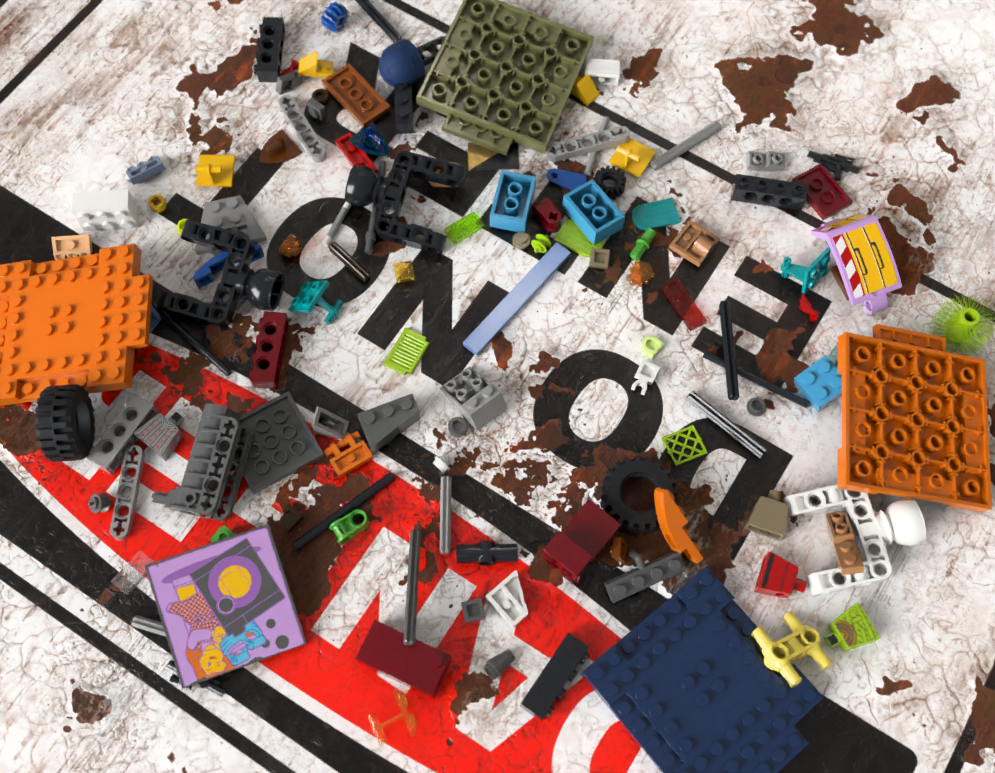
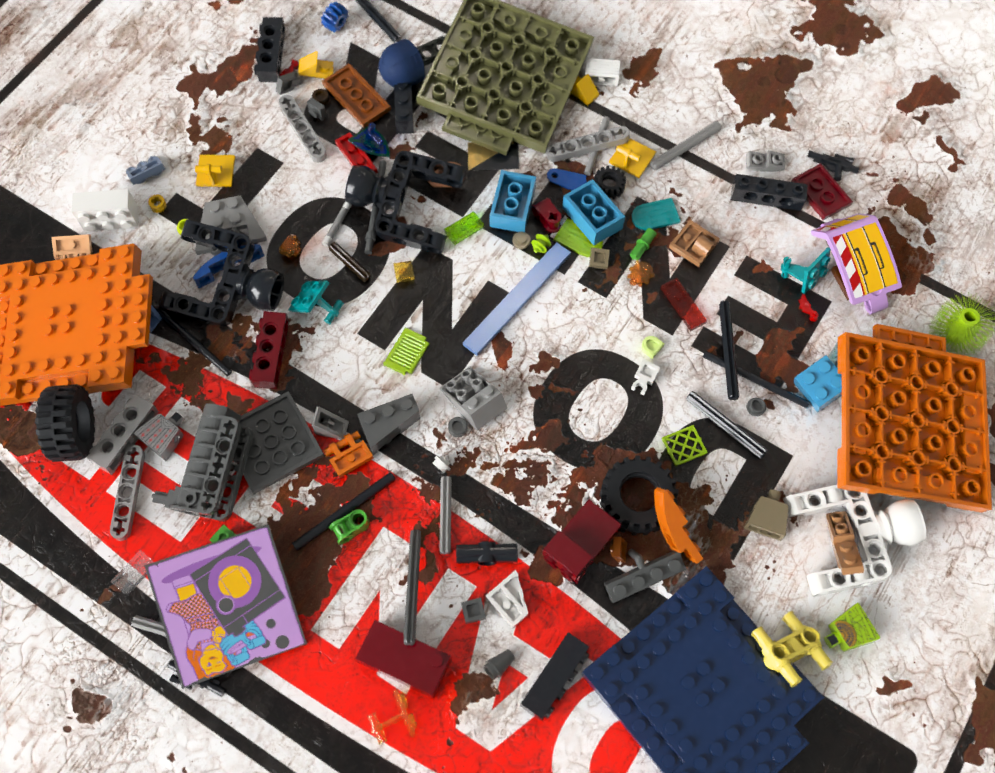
(99, 503): dark grey wheel -> none
(279, 149): reddish brown shield -> none
(291, 518): dark brown tile -> none
(778, 577): red torso -> none

